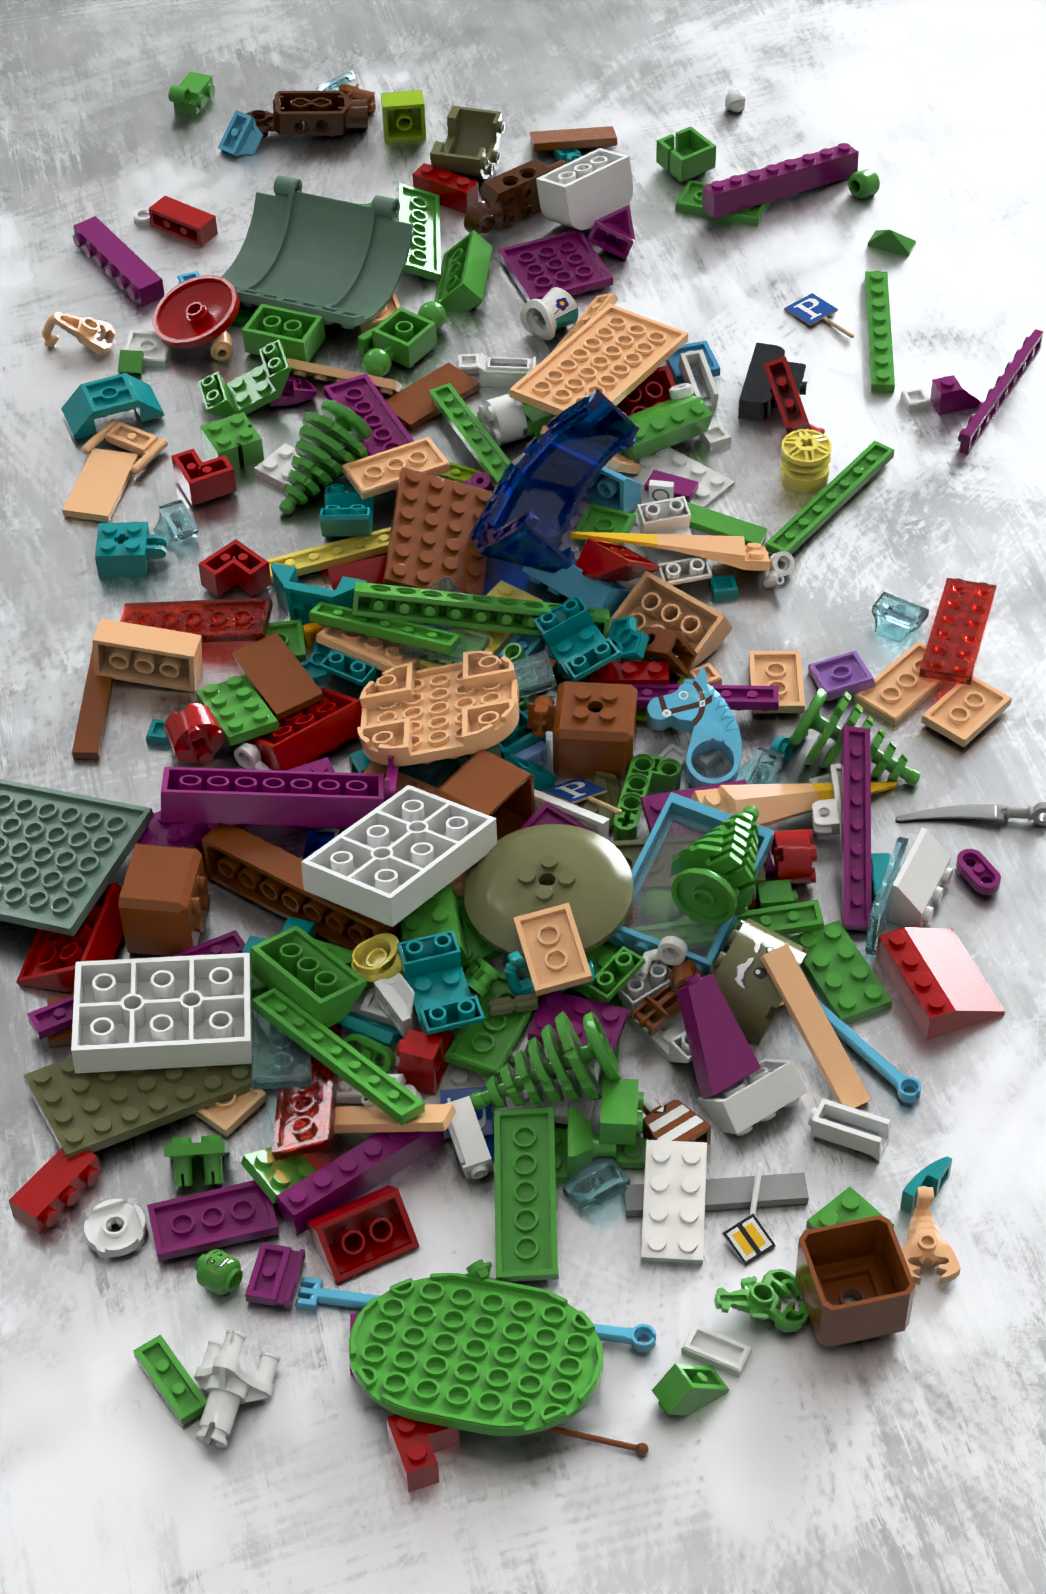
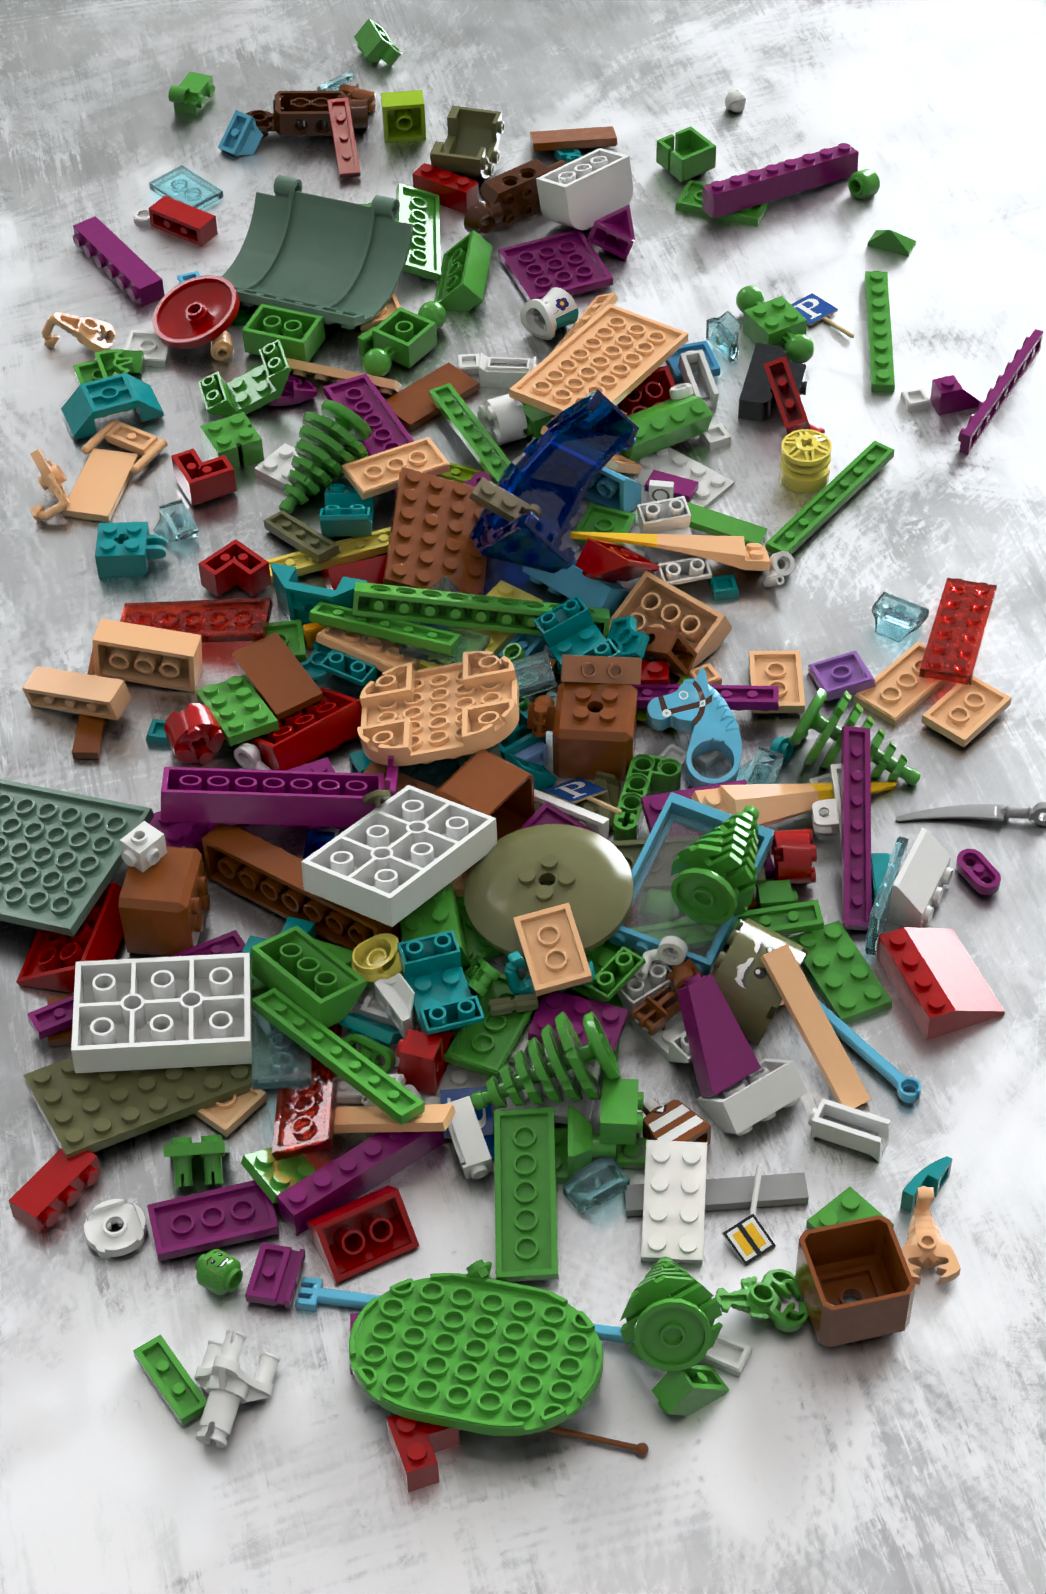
(52, 479): none -> light nougat animal
(77, 693): none -> light nougat brick
(105, 365): none -> bright green plate
(143, 846): none -> white brick
(186, 187): none -> clear light blue tile
(301, 536): none -> olive plate
(343, 137): none -> plate
(376, 44): none -> bright green hinge
(376, 797): none -> olive piece
(501, 501): none -> dark tan plate
(601, 669): none -> nougat plate
(670, 1318): none -> bright green plant
(724, 334): none -> clear light blue slope
(774, 323): none -> bright green brick

